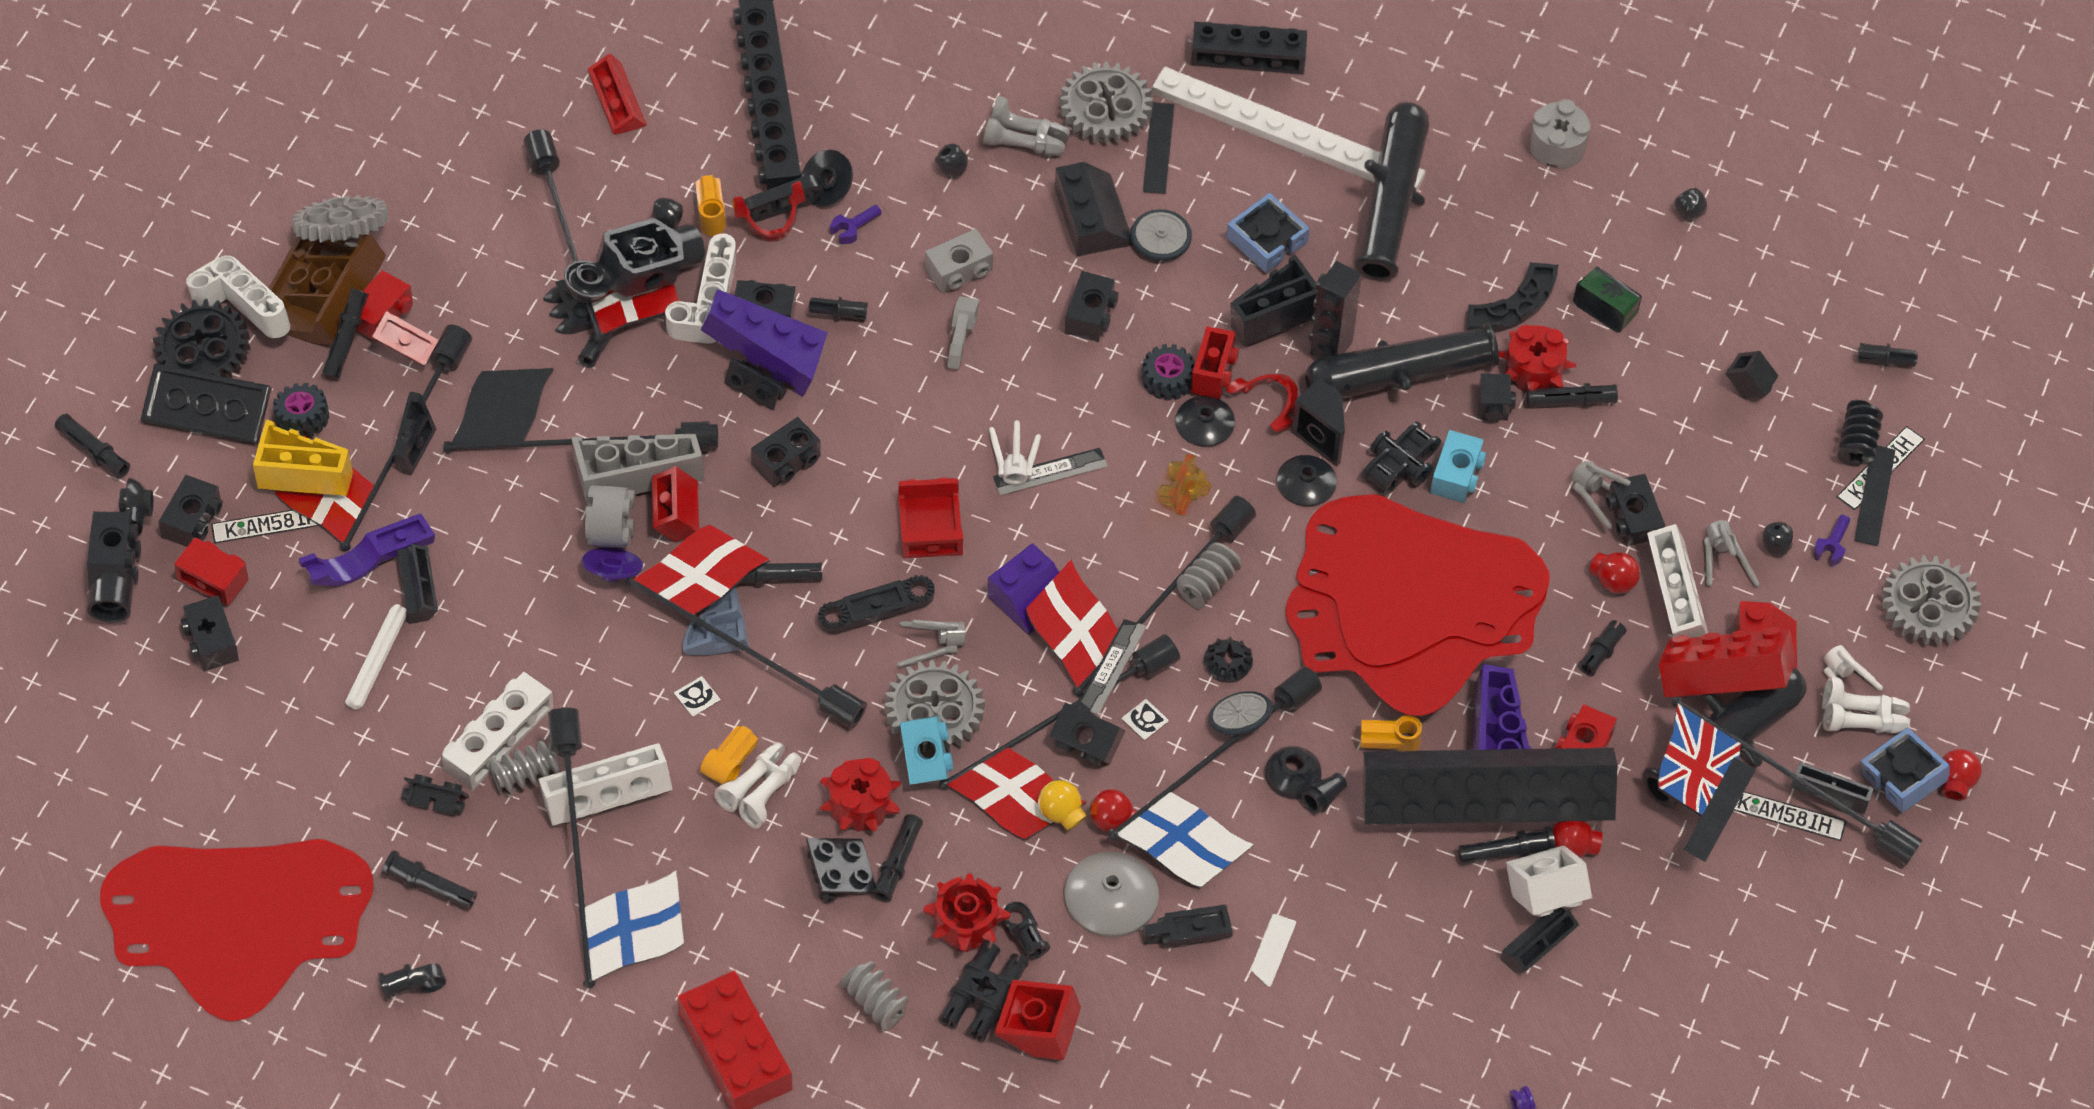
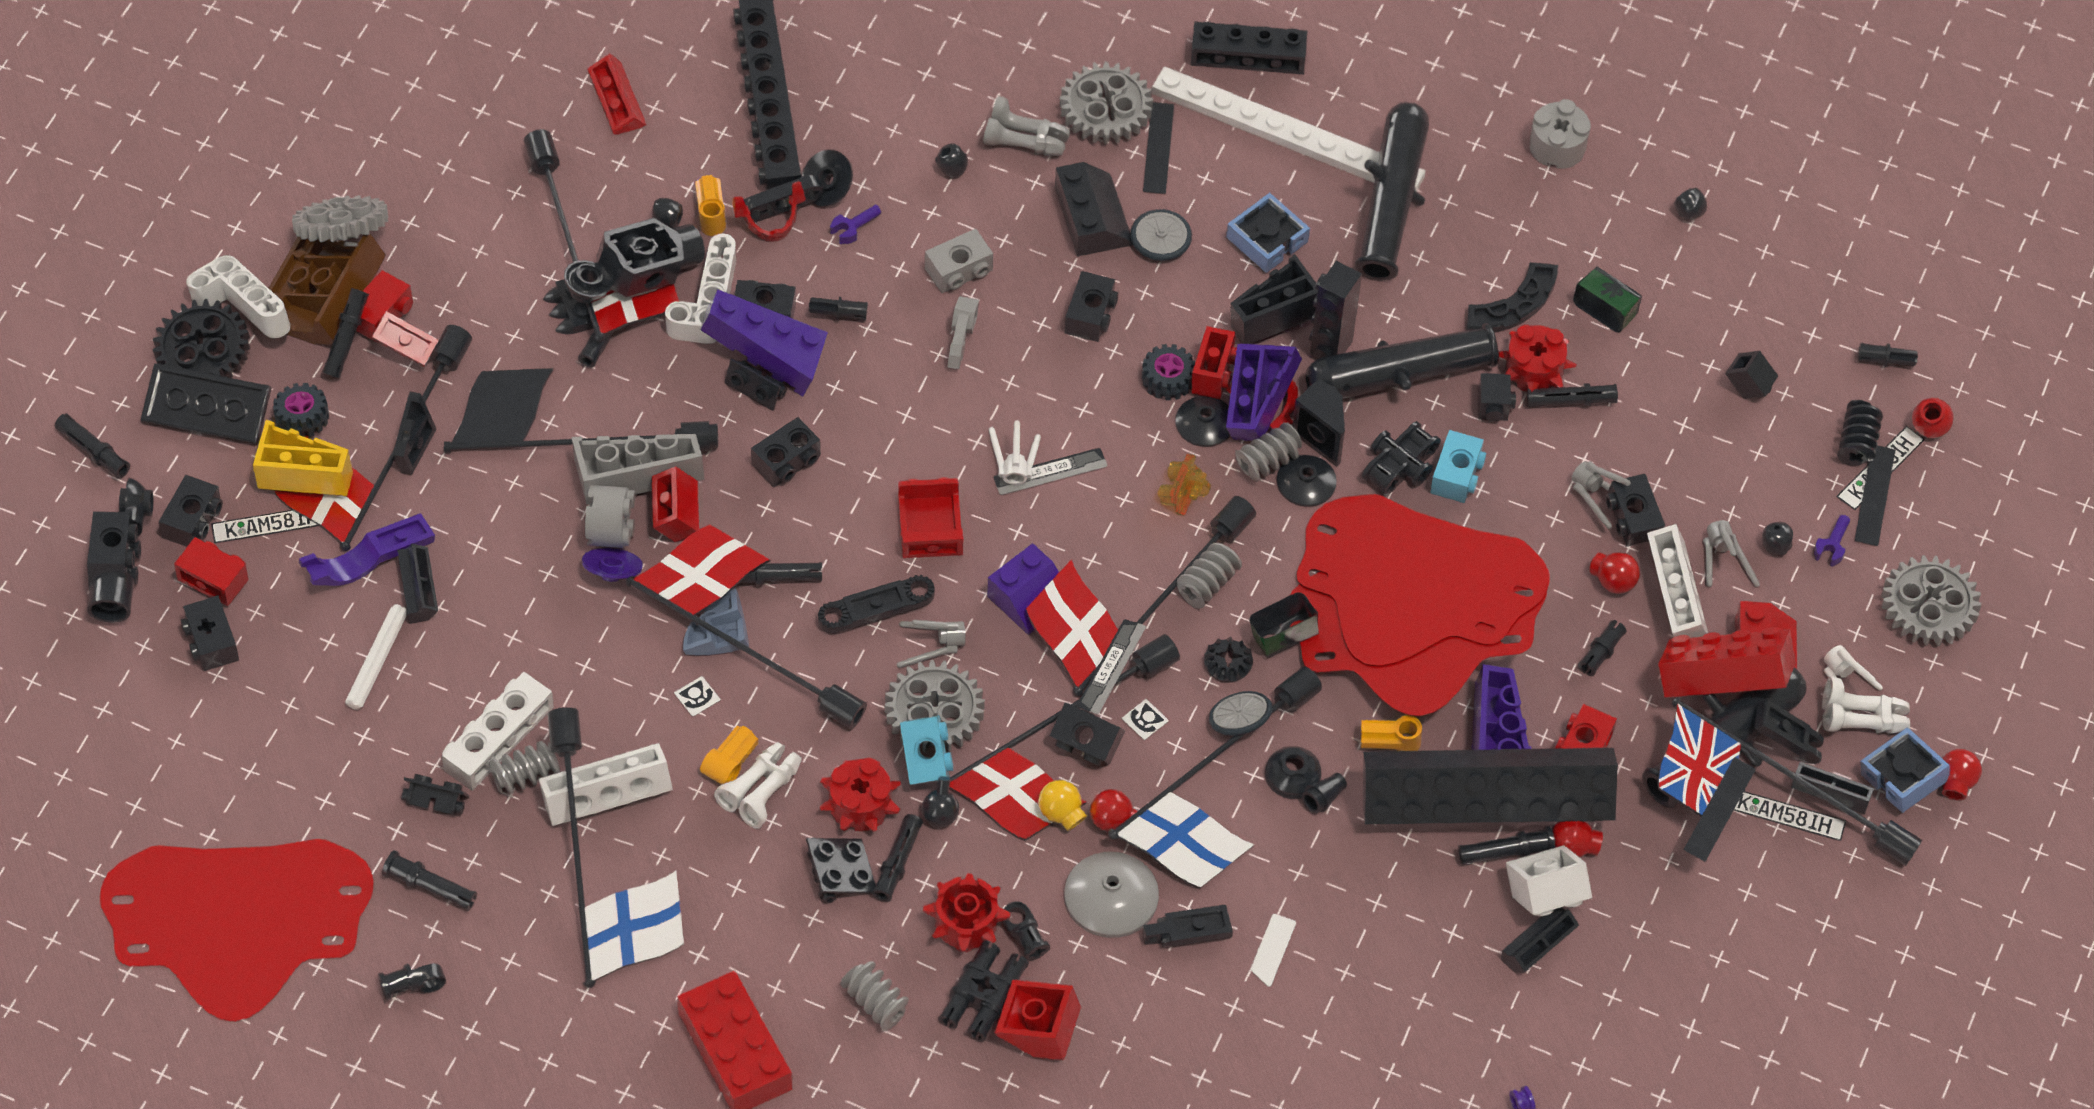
(940, 806): none -> black piece
(1259, 387): none -> dark purple wedge
(1268, 451): none -> light grey piece
(1284, 612): none -> black piece
(1788, 731): none -> black hinge
(1932, 417): none -> red piece

